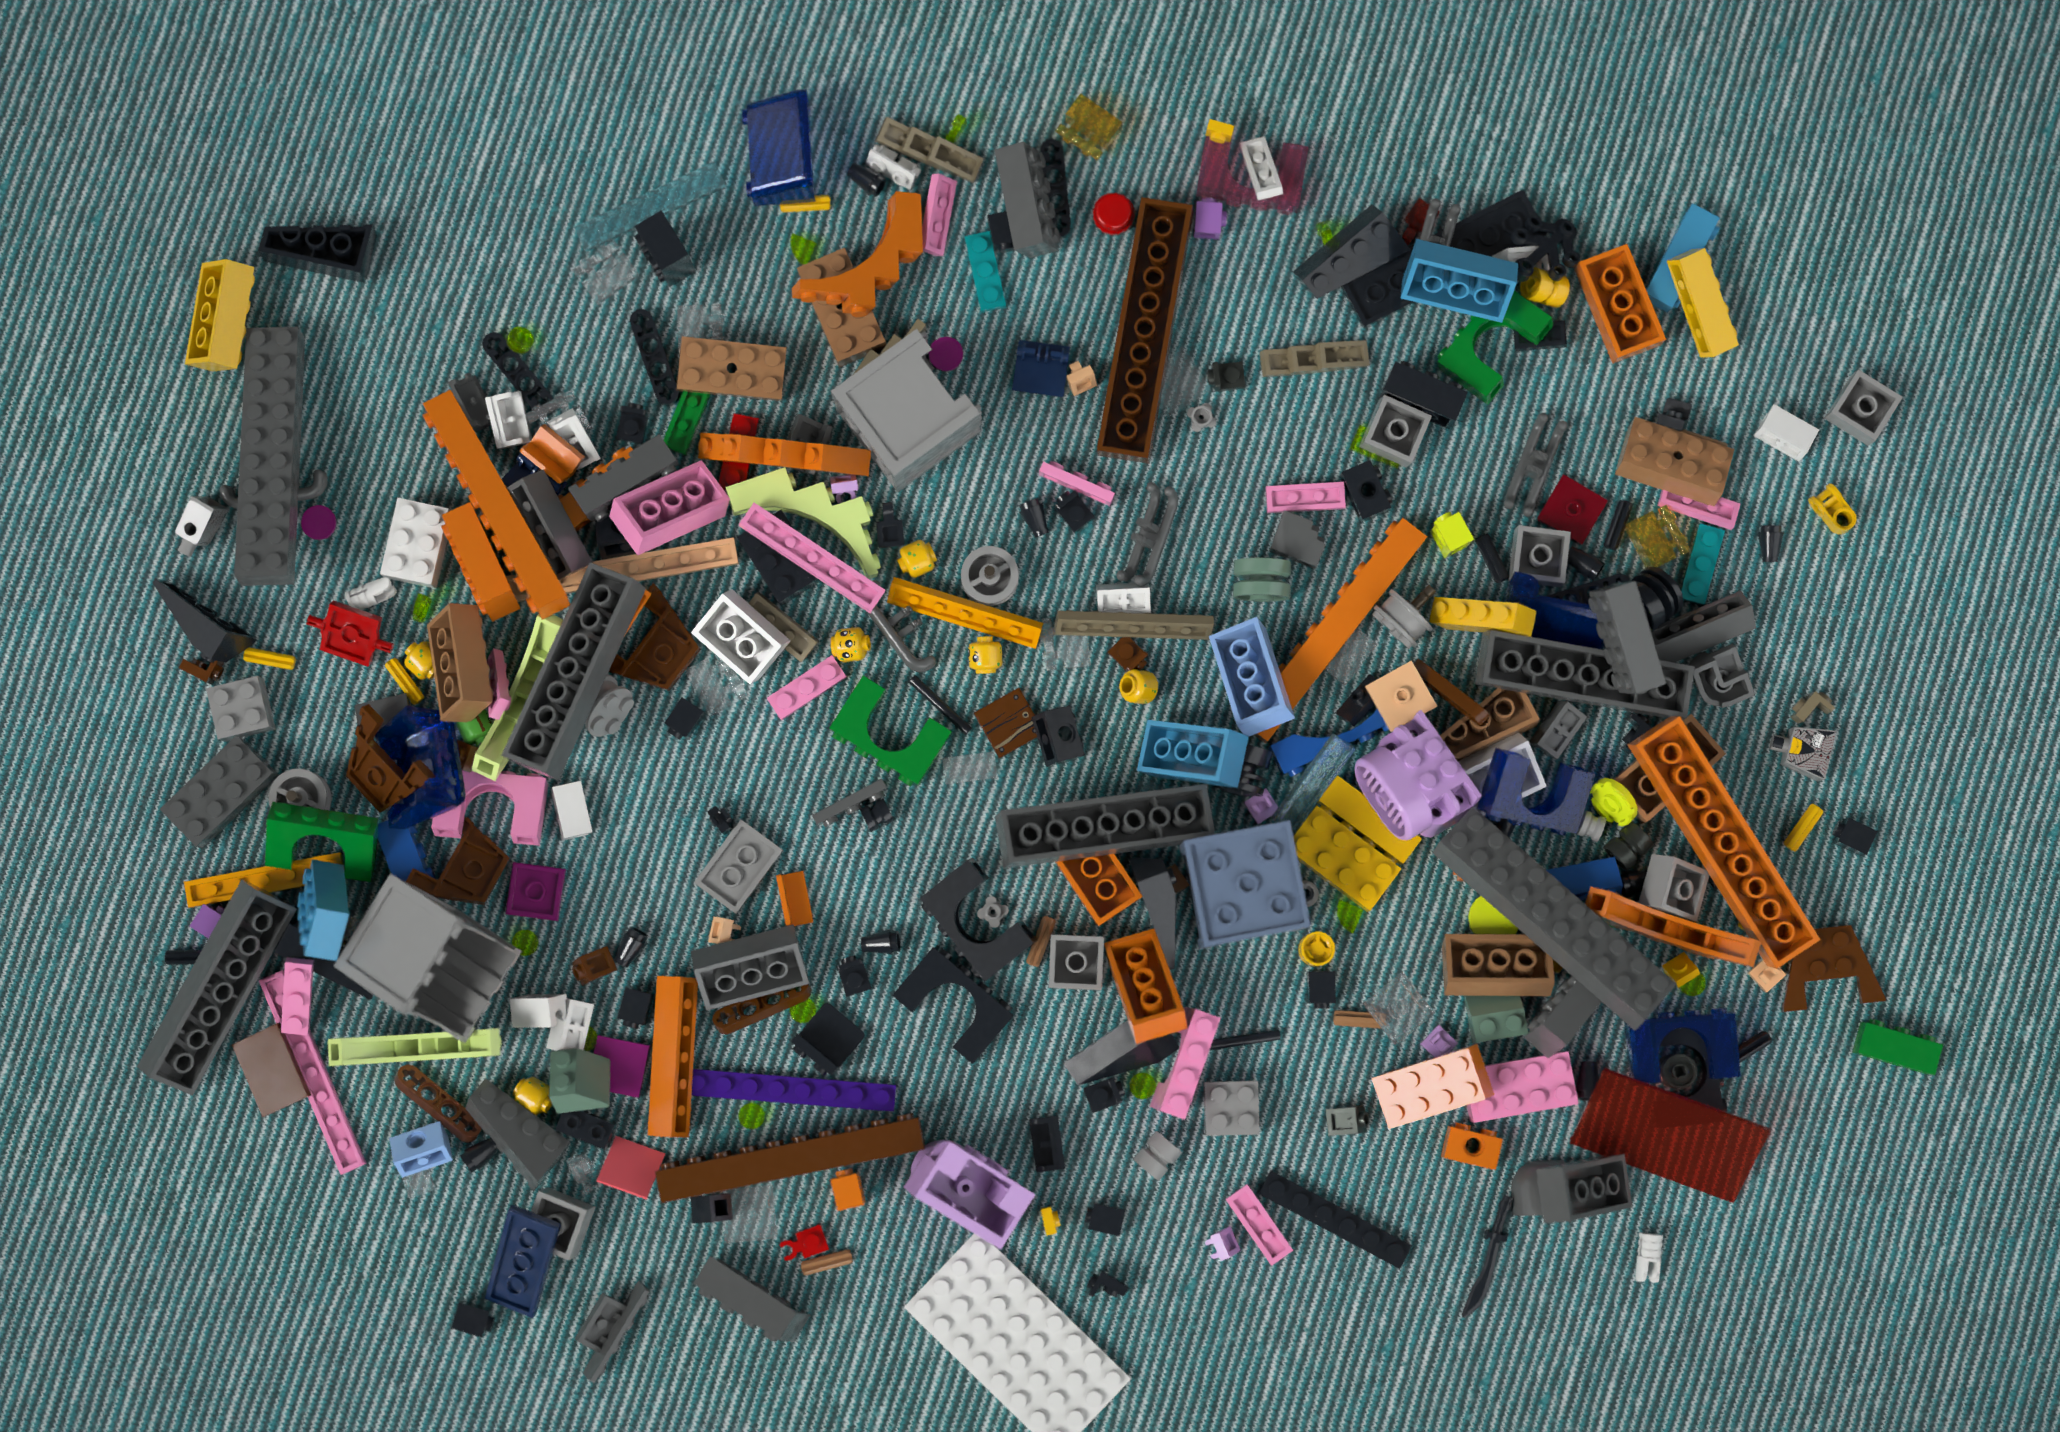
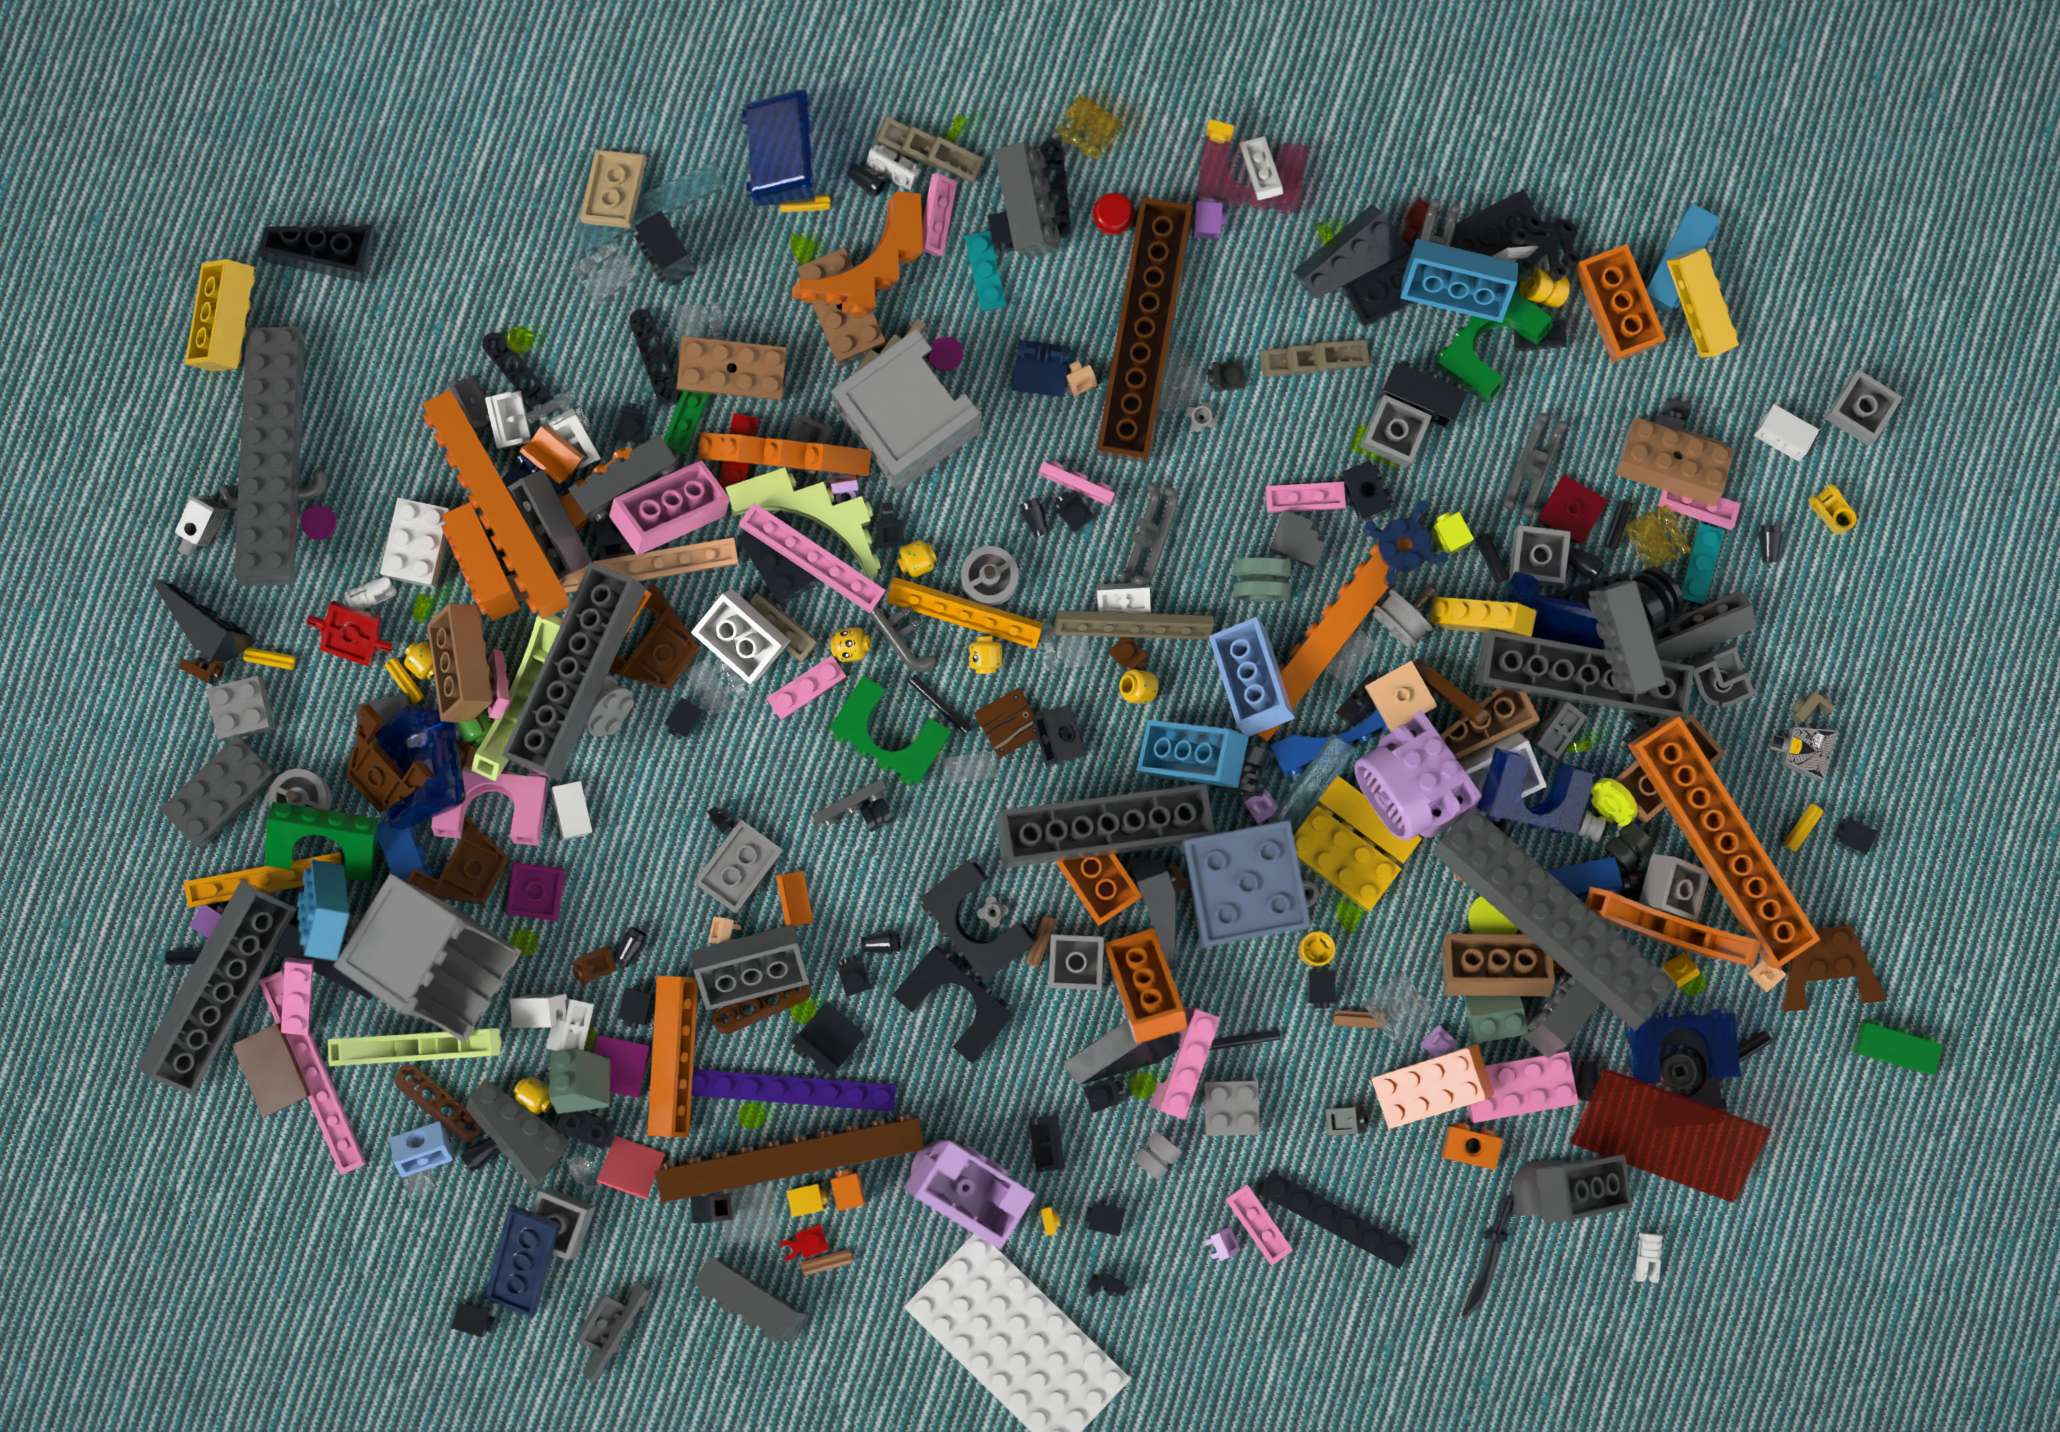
(613, 188): none -> tan tile
(807, 1199): none -> yellow brick
(1415, 533): none -> dark blue plate
(1579, 745): none -> clear neon green tile

